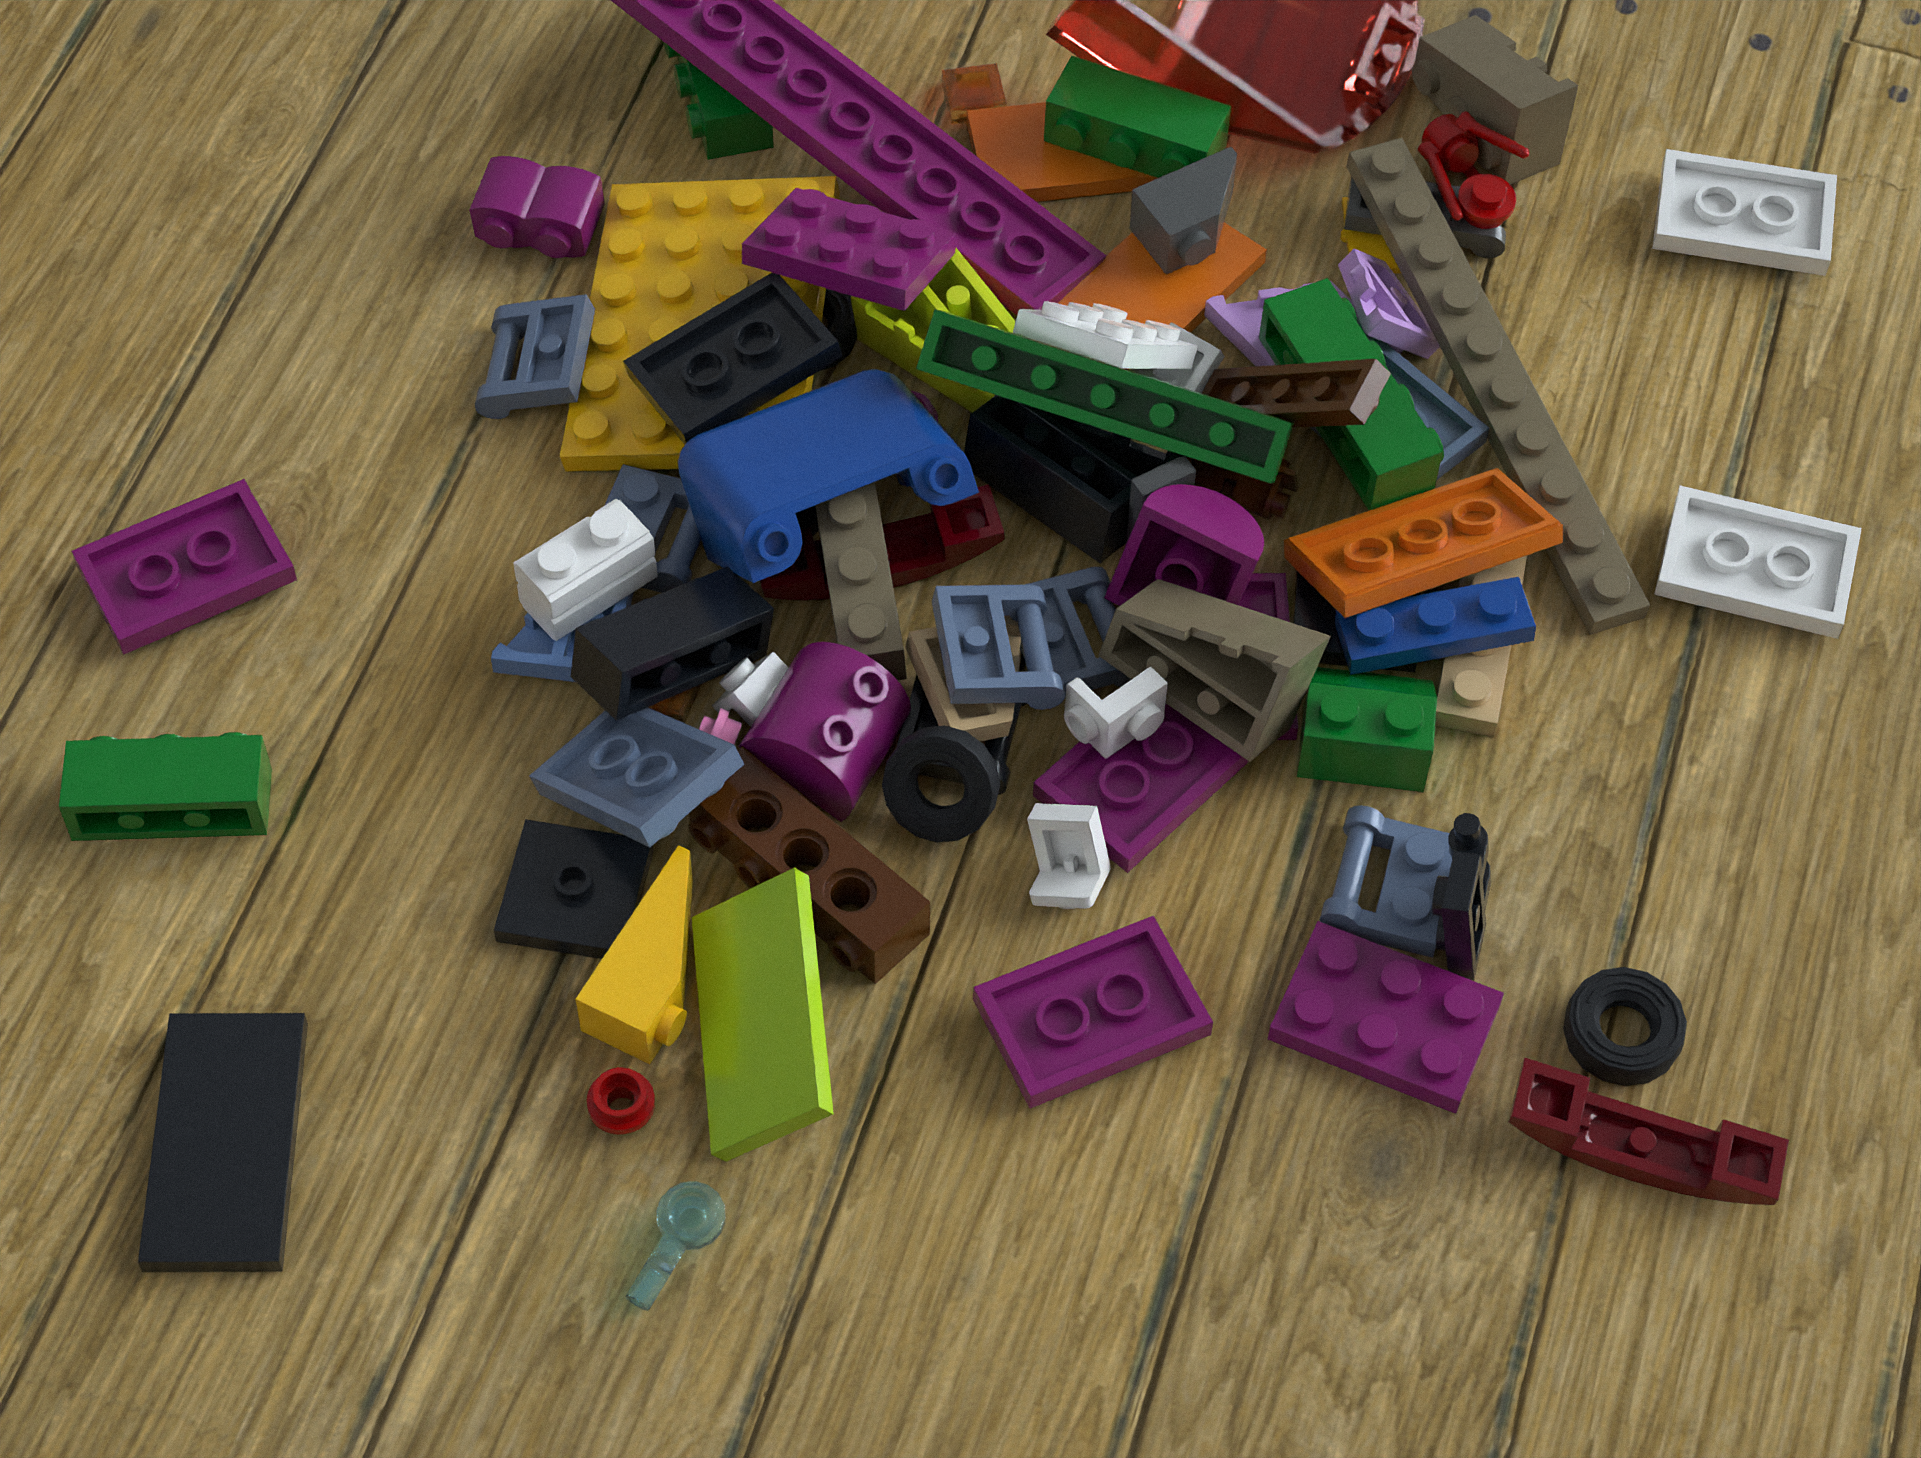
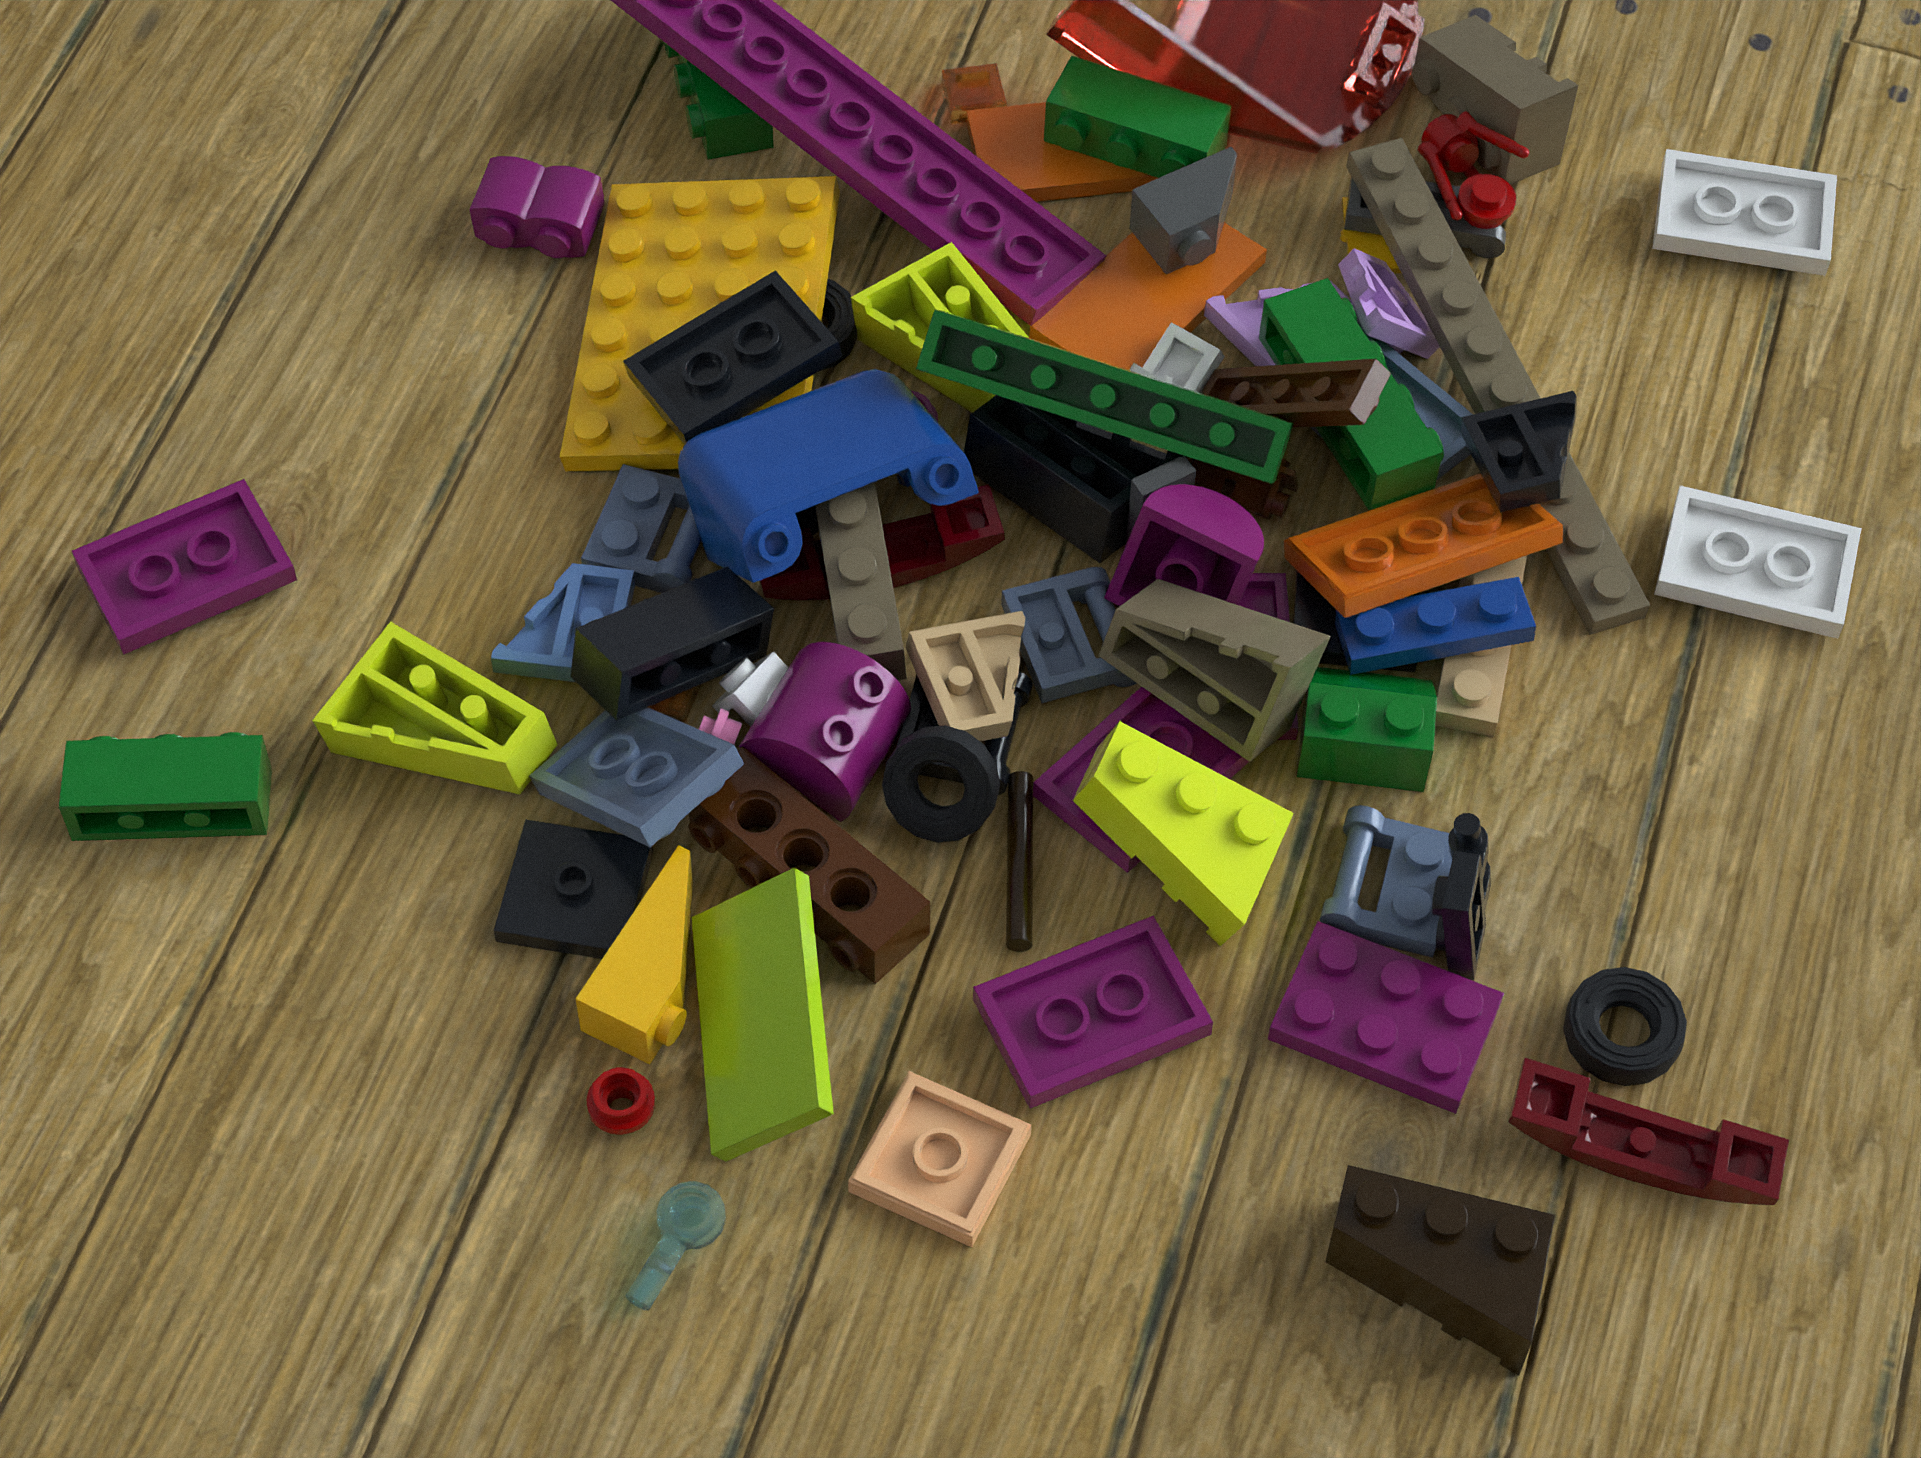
(224, 1143): black tile -> none
(434, 717): none -> neon yellow wedge
(551, 355): sand blue plate -> none
(586, 569): white brick -> none
(849, 248): magenta plate -> none
(939, 1158): none -> light nougat tile
(978, 647): sand blue plate -> none
(1019, 862): none -> dark brown bar
(1068, 854): white bracket -> none
(1106, 336): white plate -> none
(1124, 715): white bracket -> none
(1185, 824): none -> neon yellow wedge
(1447, 1255): none -> dark brown wedge
(1523, 449): none -> black wing

